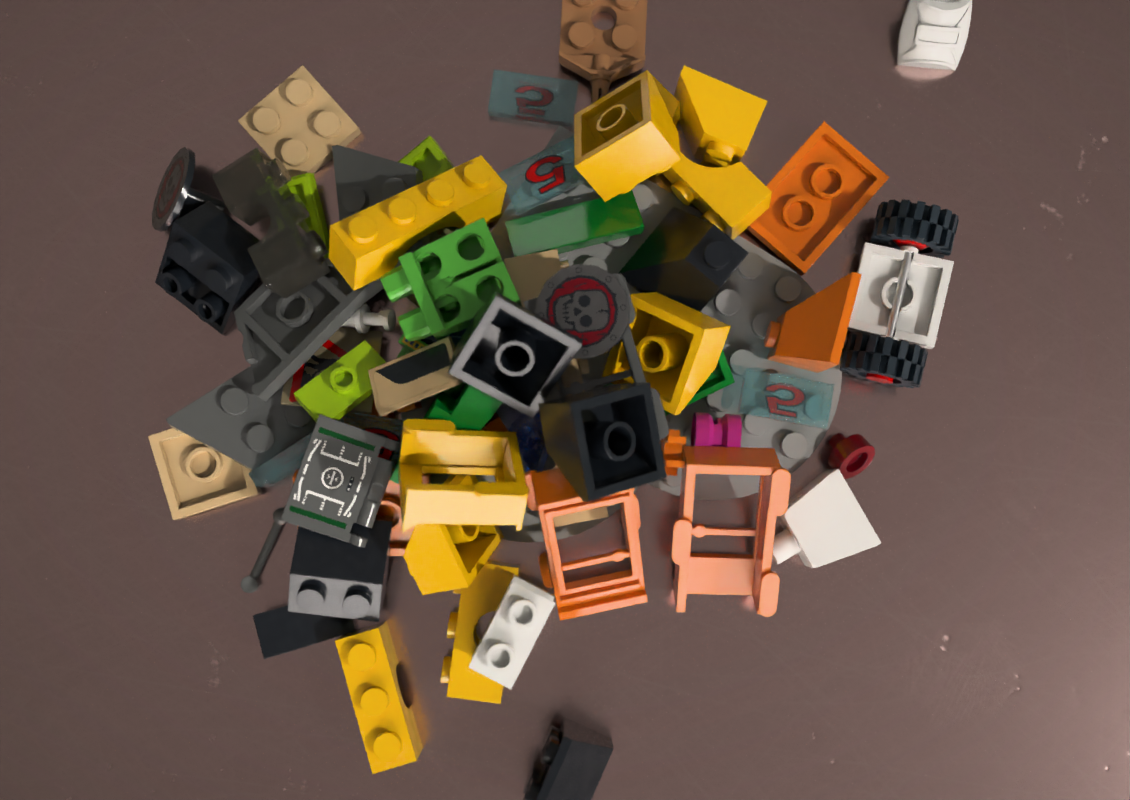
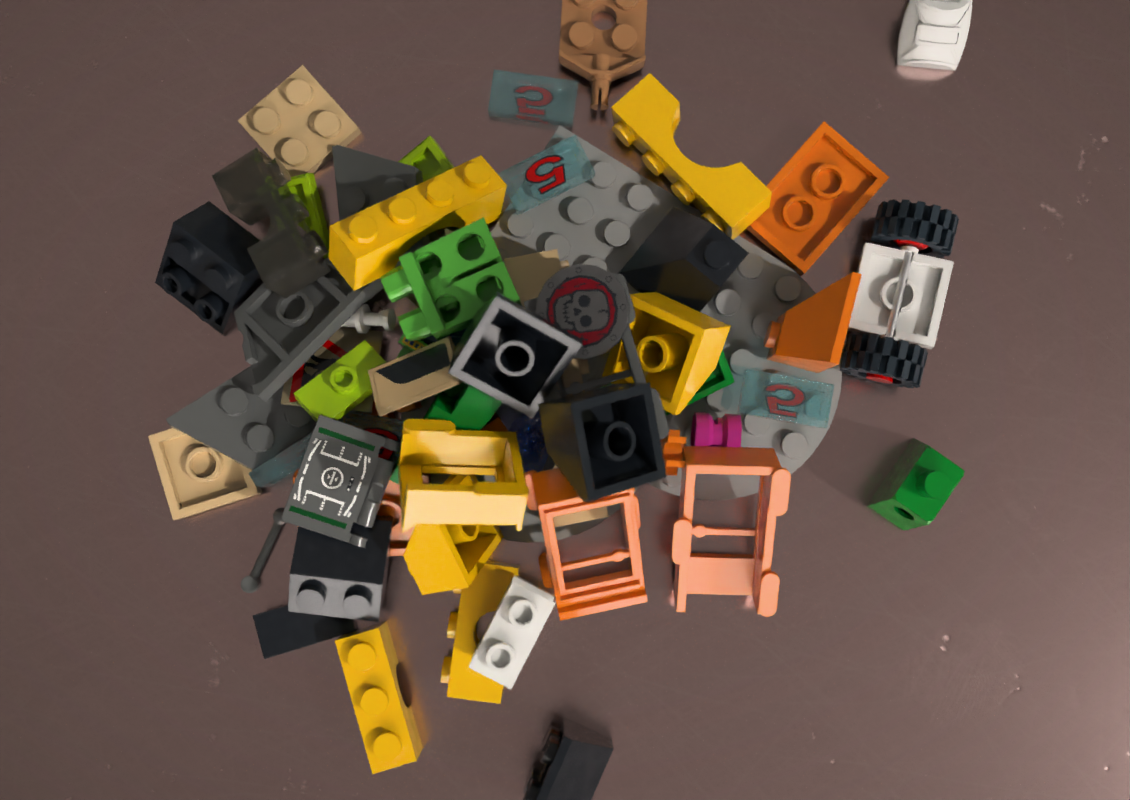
(176, 191): shield -> none
(576, 226): green slope -> none
(625, 138): yellow slope -> none
(716, 117): yellow slope -> none
(823, 523): white torso -> none
(850, 454): dark red tile -> none
(918, 484): none -> green torso

